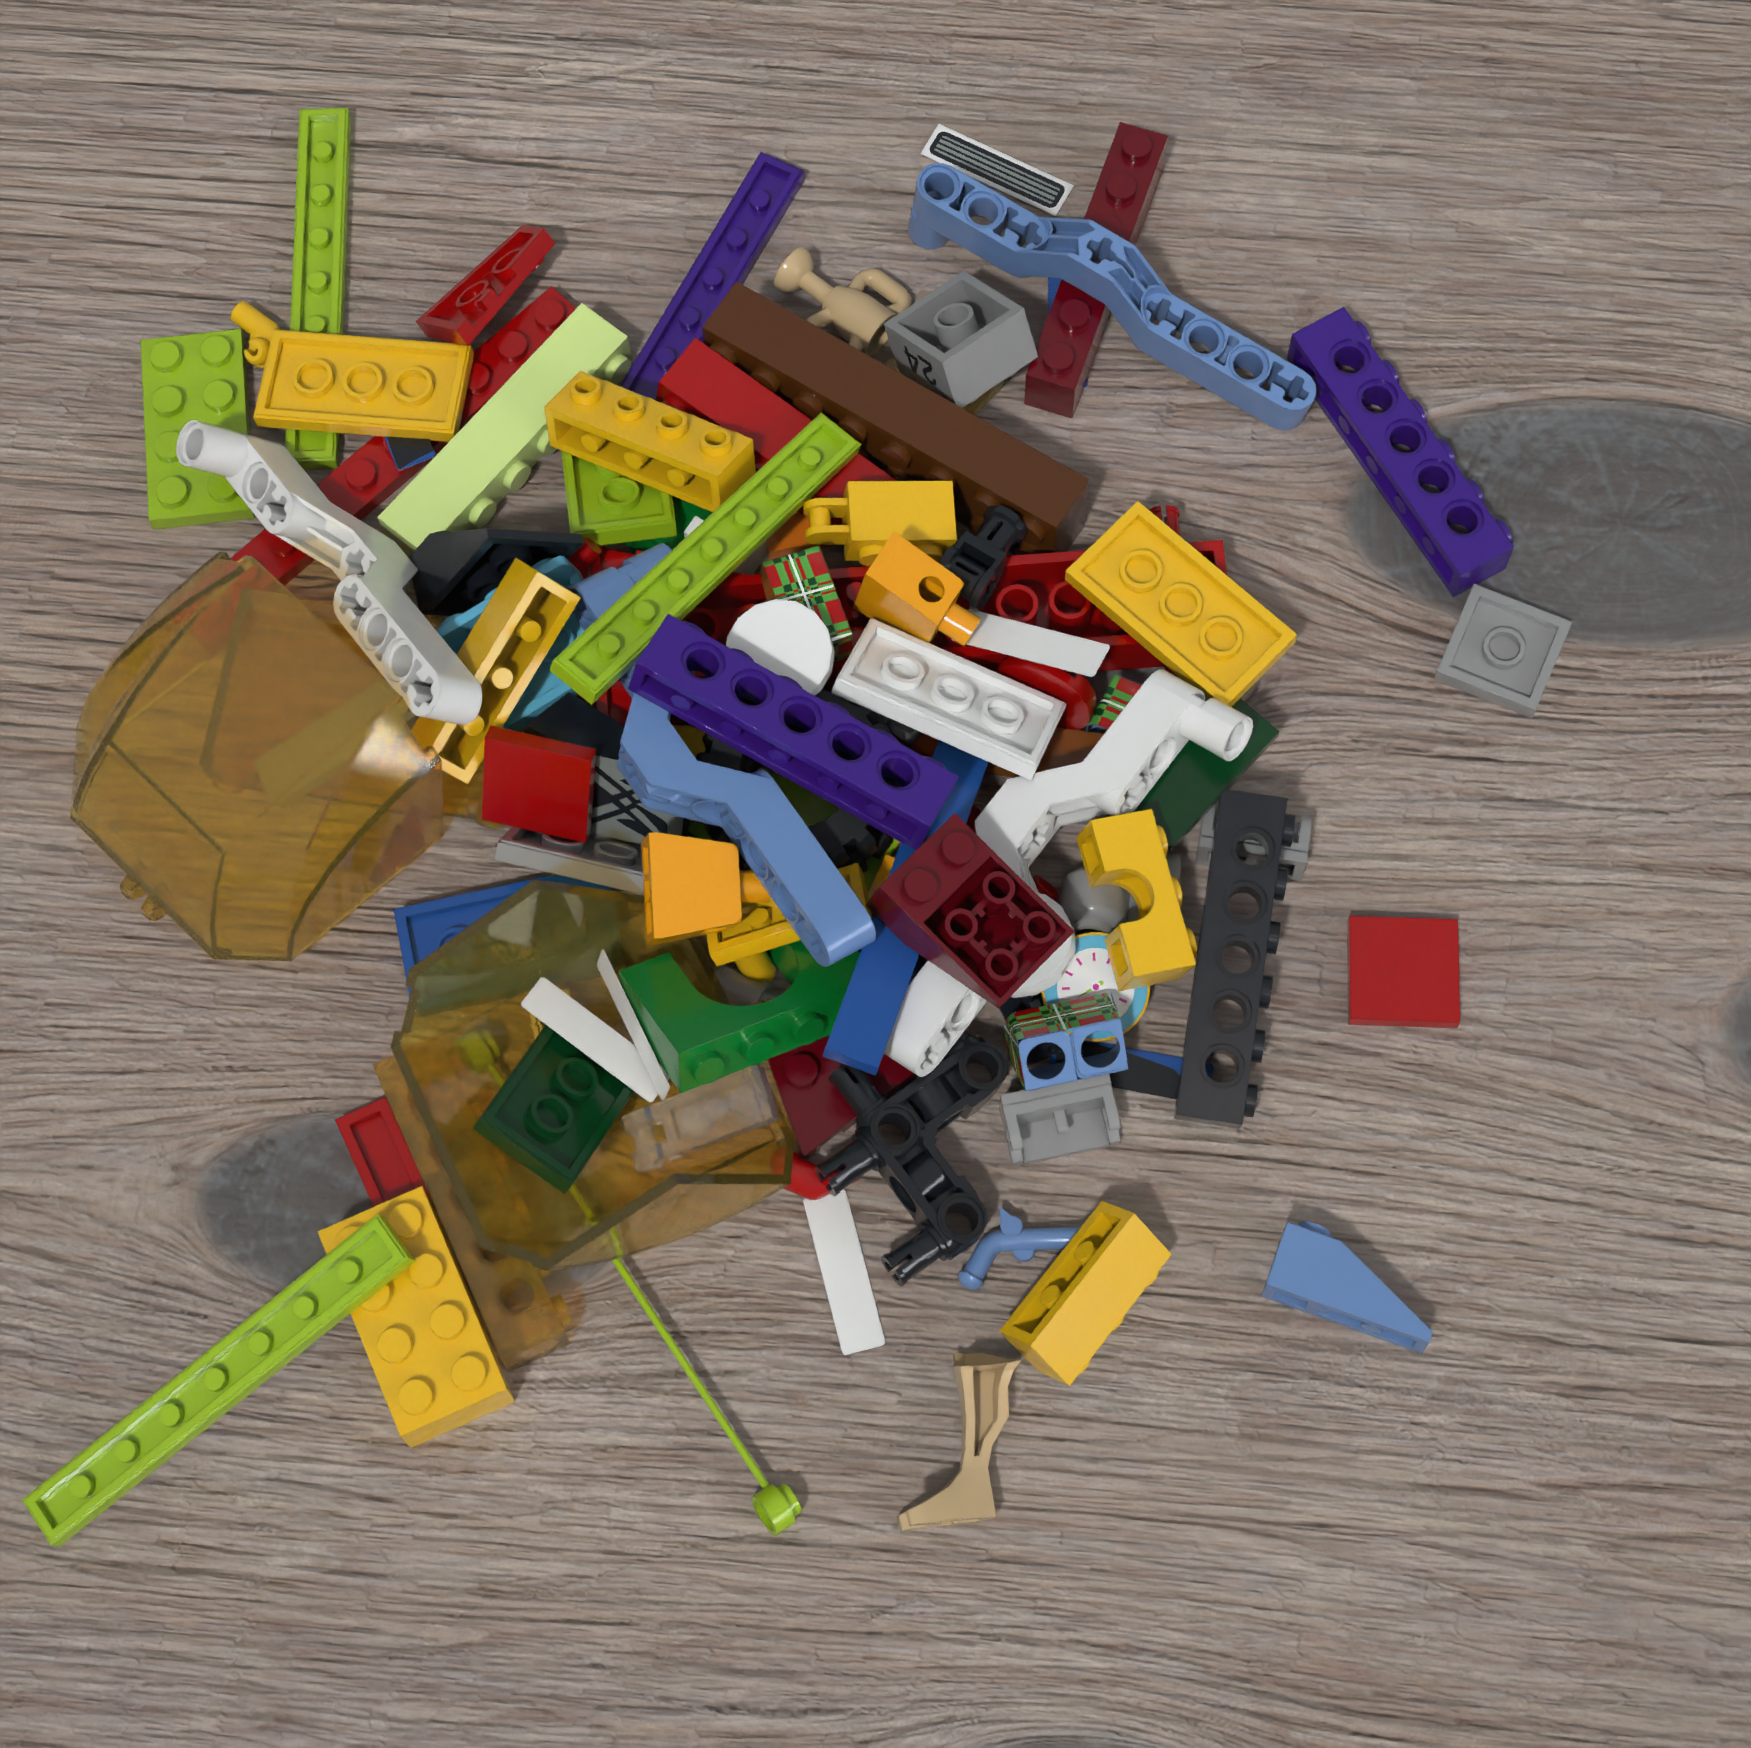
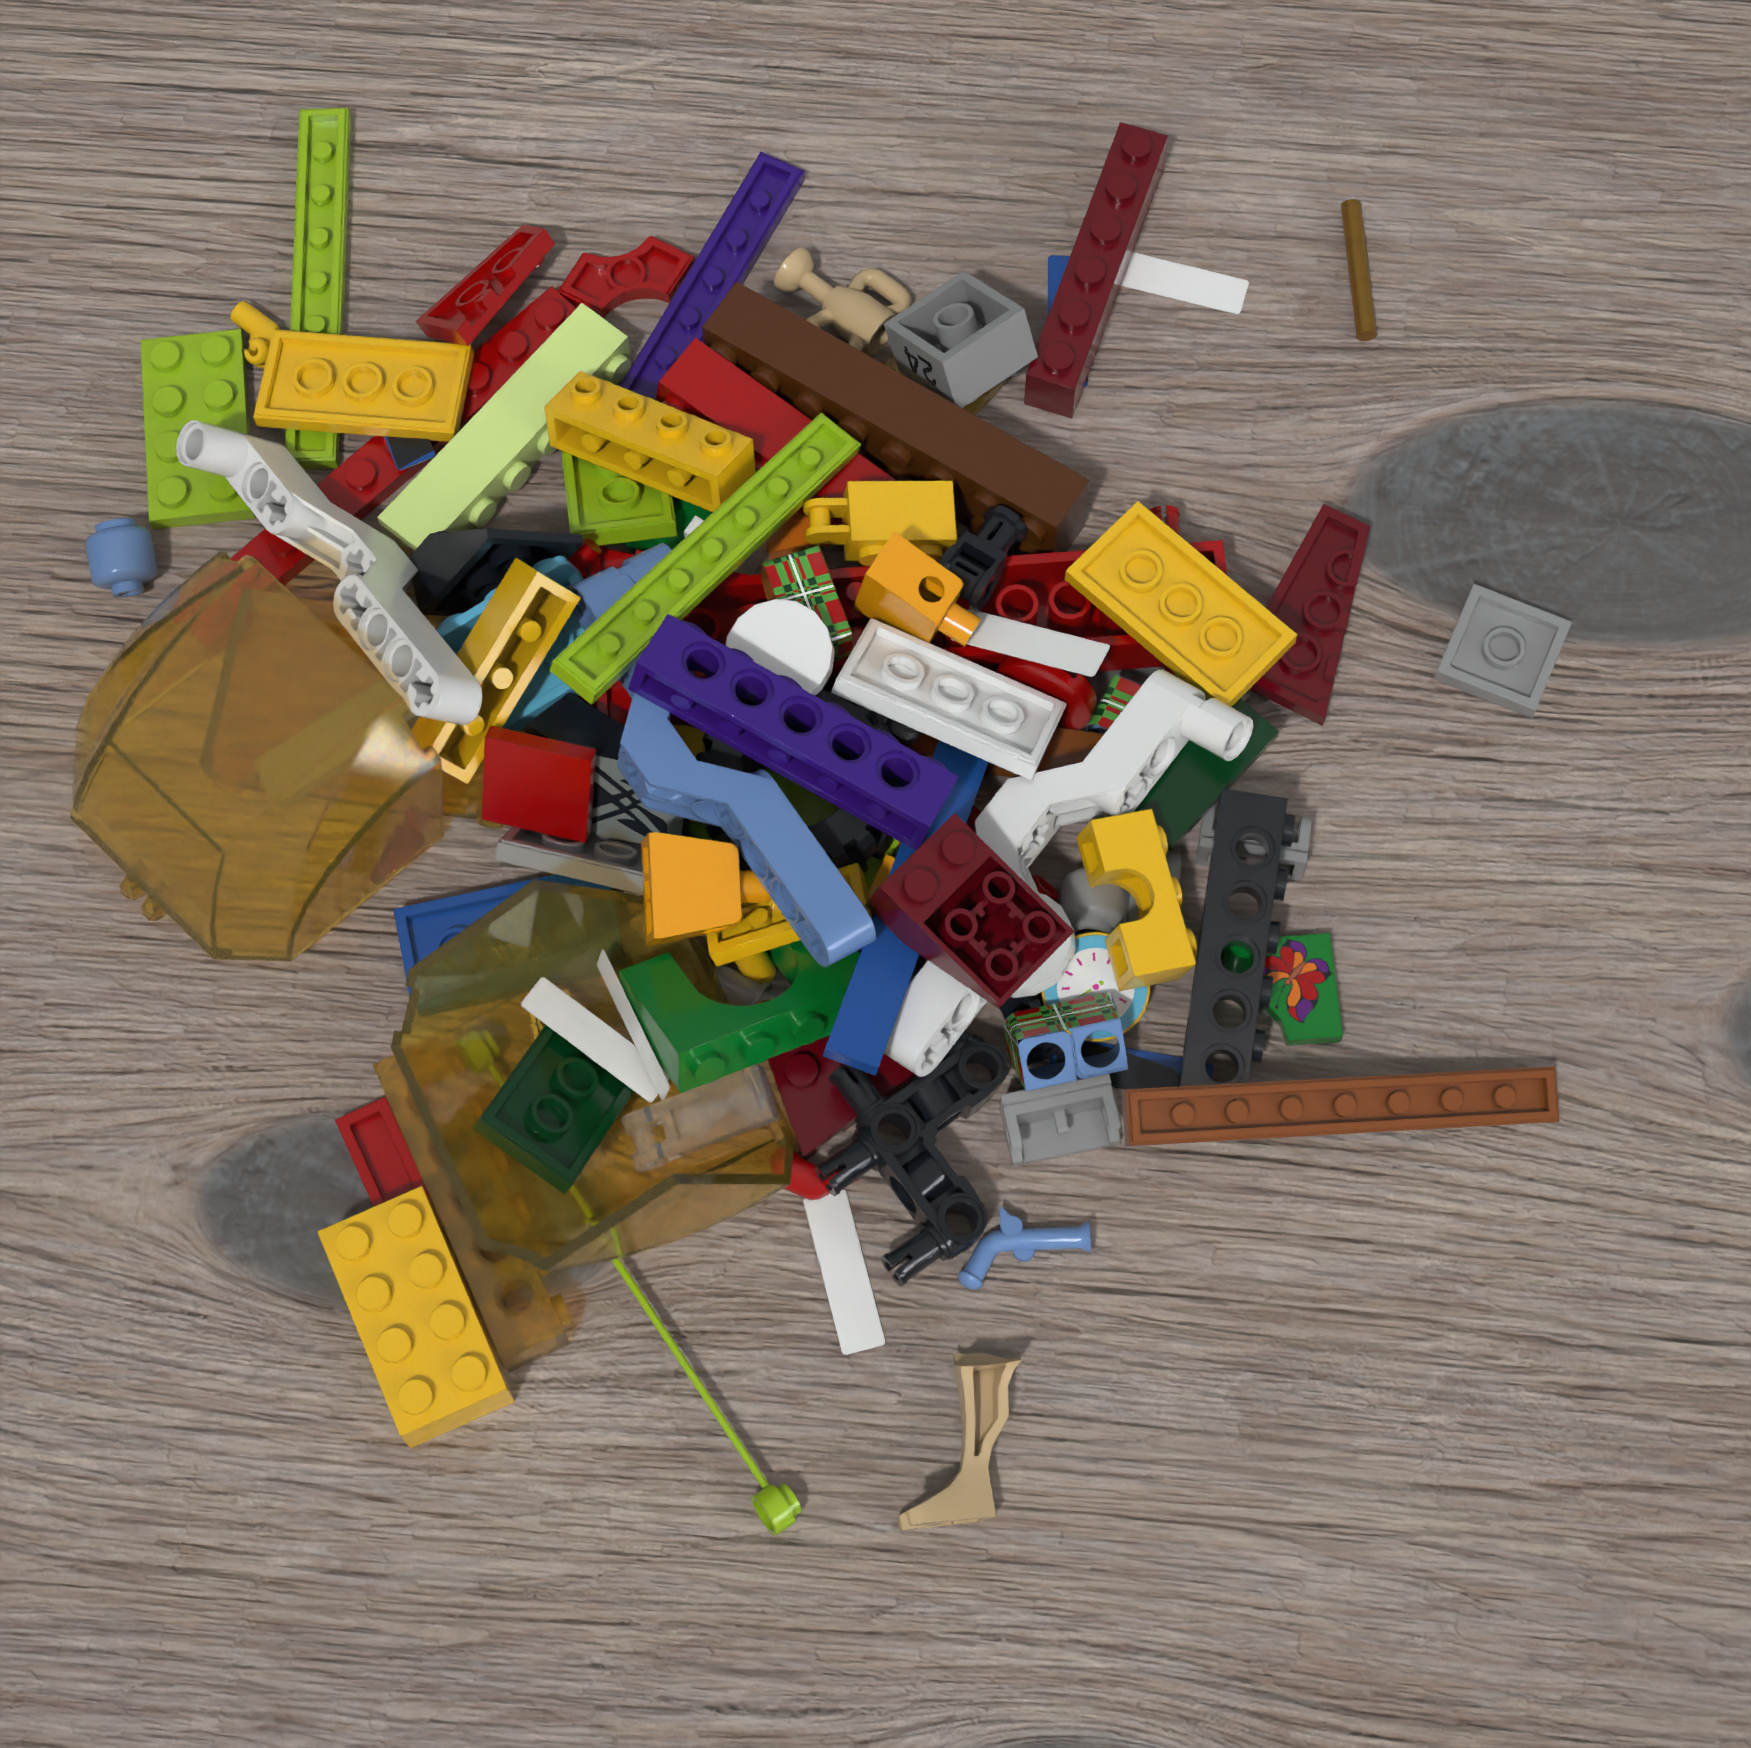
(121, 557): none -> medium blue head
(218, 1380): lime tile -> none
(645, 273): none -> red tile
(997, 169): sticker -> none
(1085, 1293): yellow brick -> none
(1122, 281): medium blue beam -> none
(1185, 283): none -> white sticker
(1302, 987): none -> green tile
(1316, 605): none -> dark red wing
(1335, 1285): medium blue slope -> none
(1339, 1106): none -> dark orange tile
(1358, 270): none -> pearl gold bar
(1403, 972): red tile -> none
(1426, 516): dark purple brick -> none

